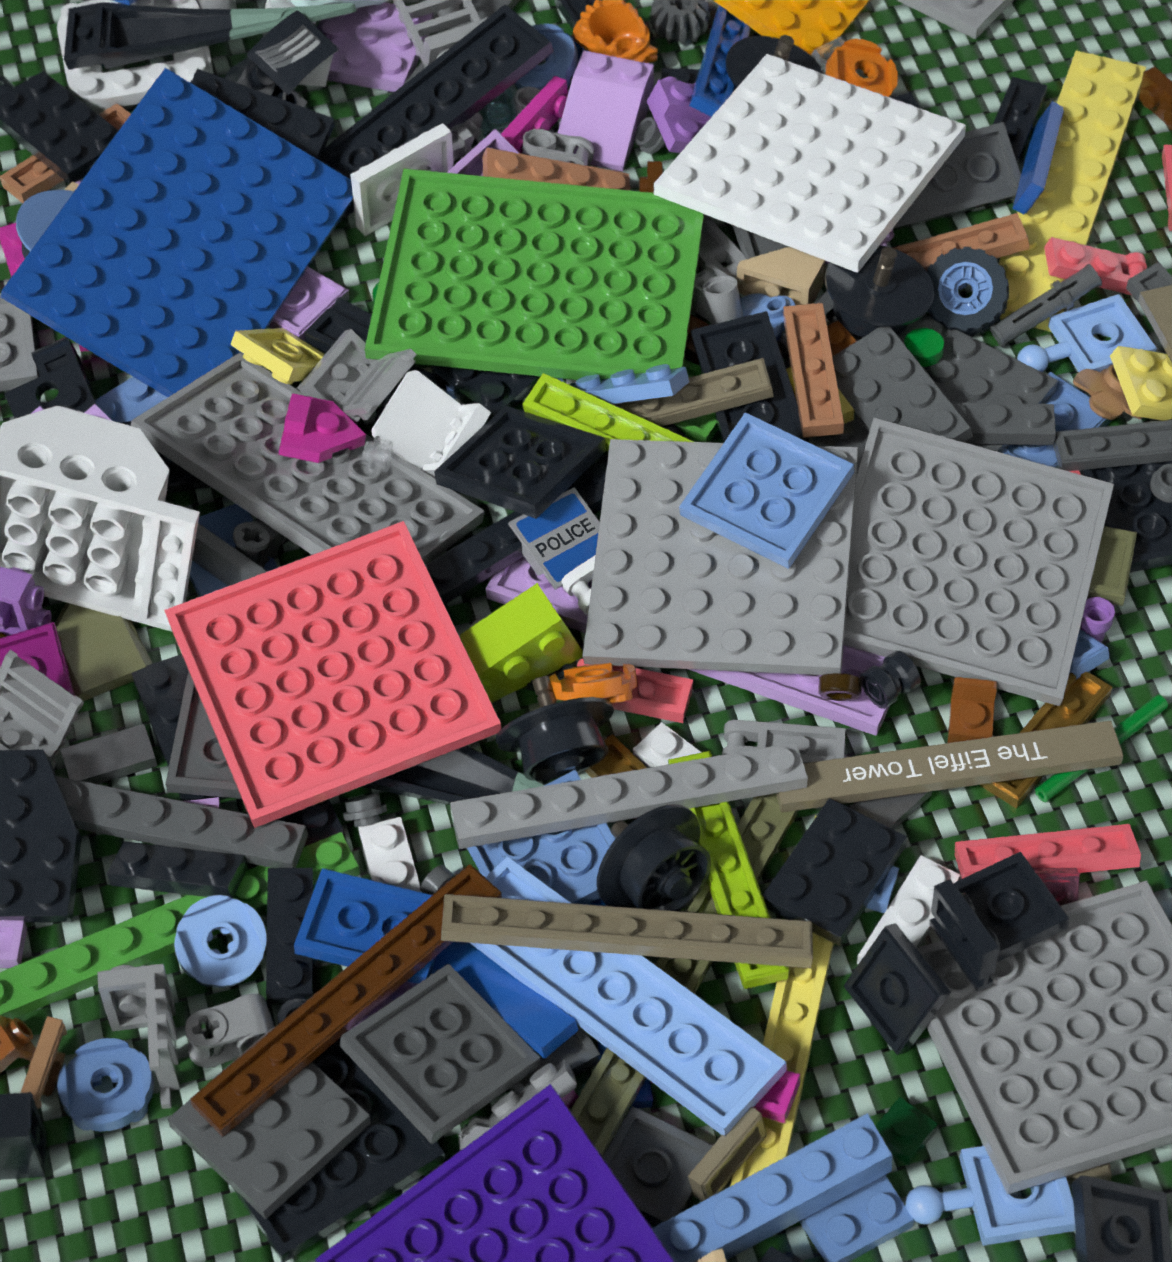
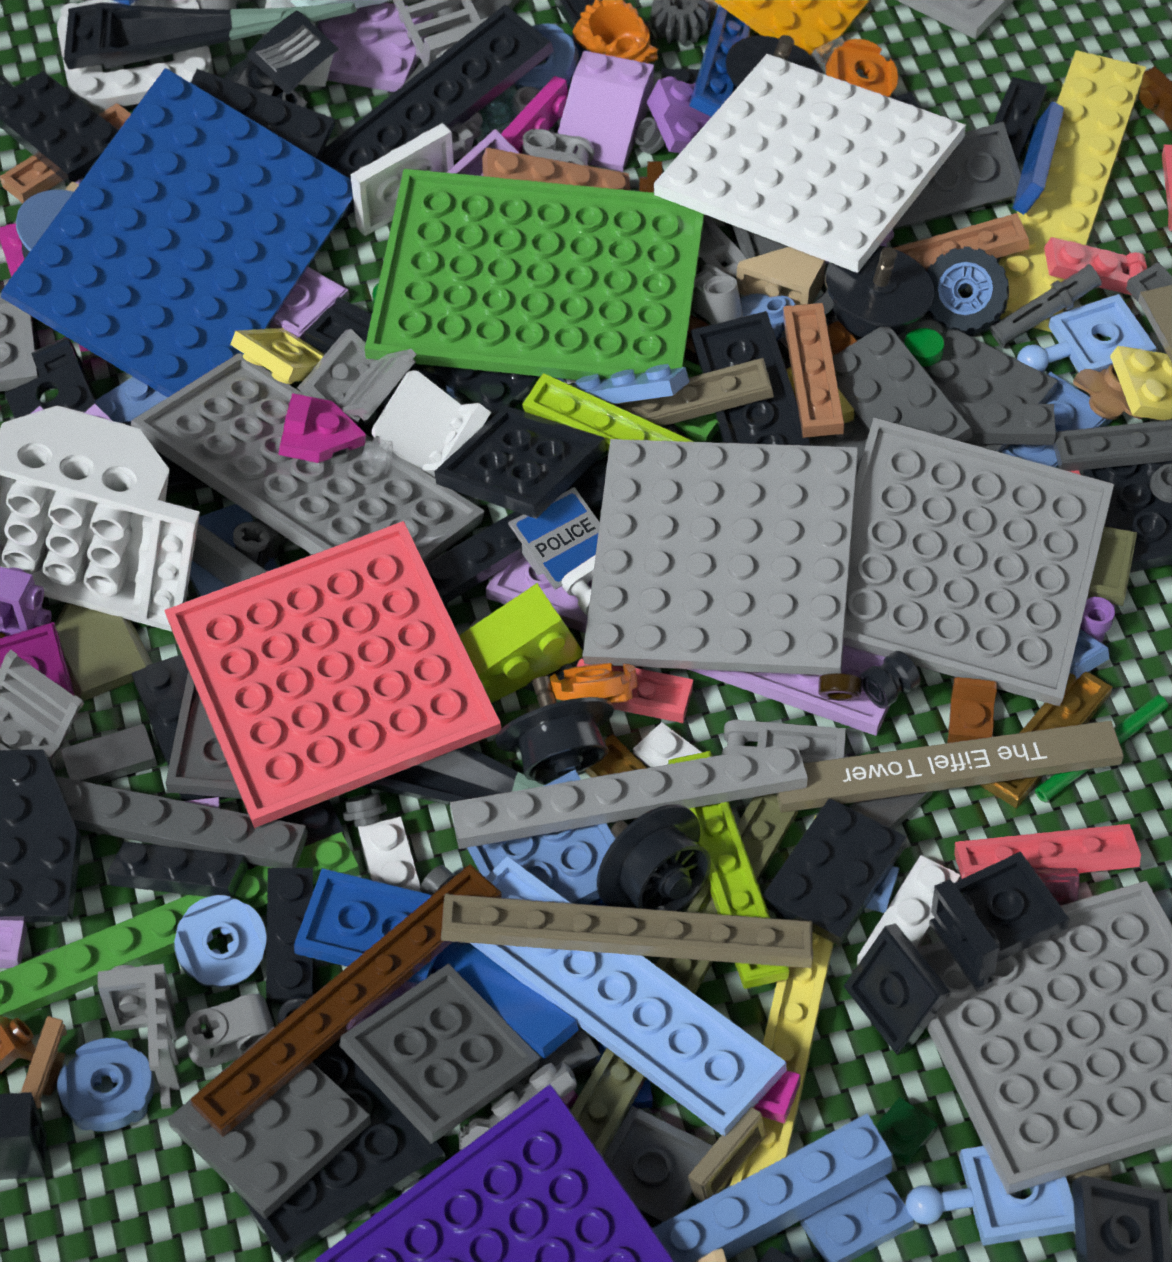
(767, 490): medium blue plate -> none

